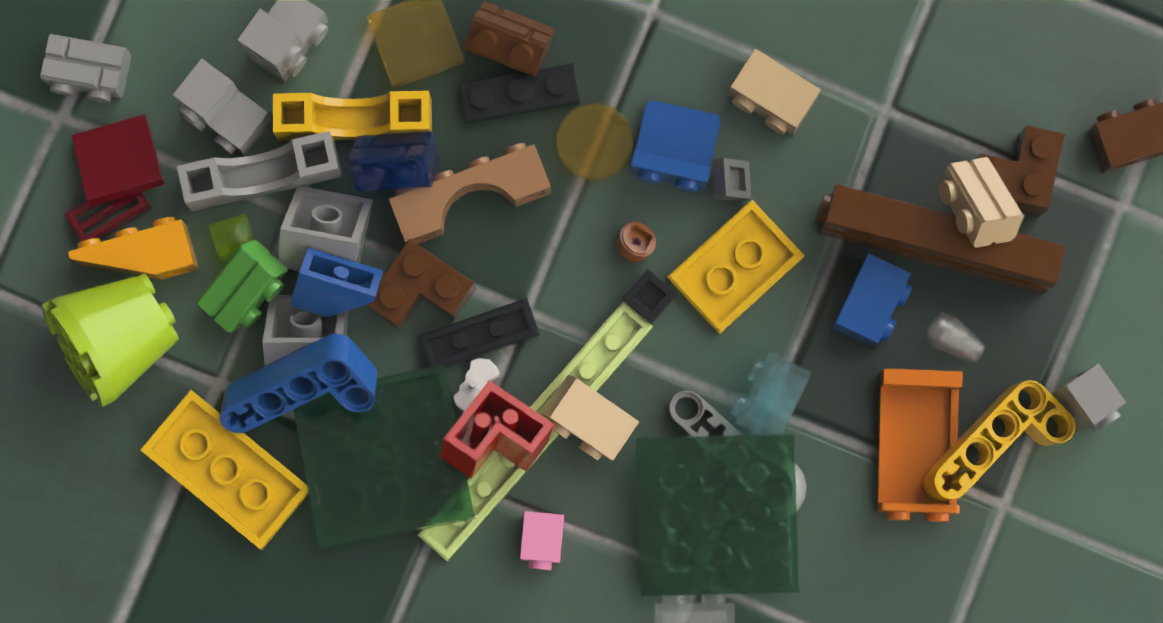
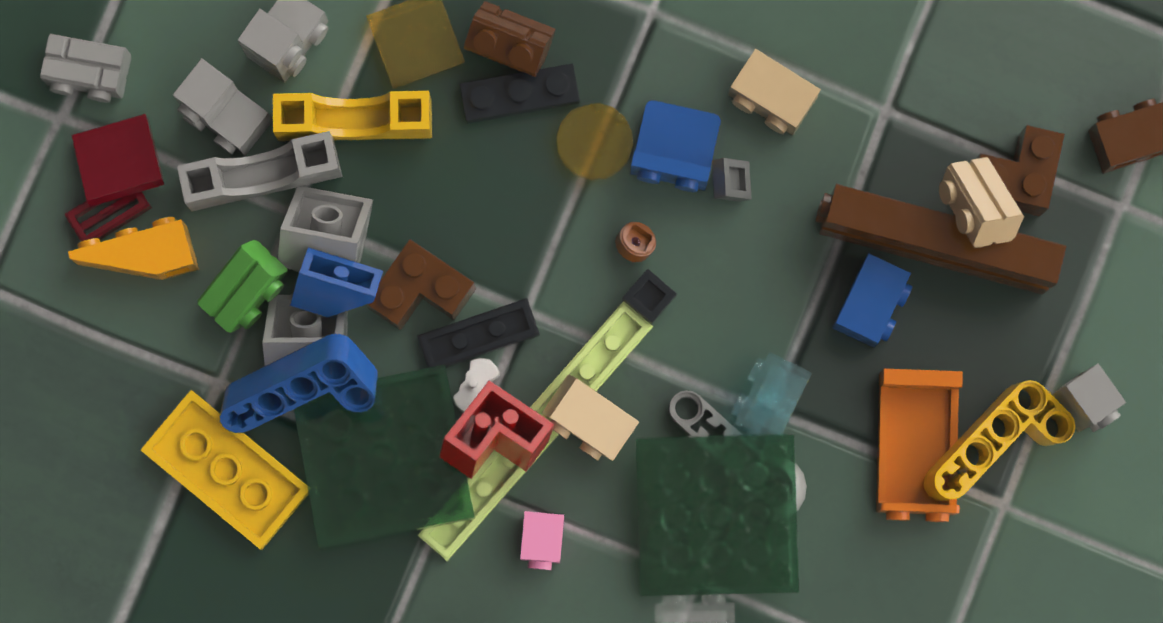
(111, 334): lime cone -> none
(230, 235): clear neon green tile -> none
(394, 161): clear blue brick -> none
(515, 176): medium nougat arch -> none
(735, 267): yellow tile -> none
(953, 337): clear cone -> none

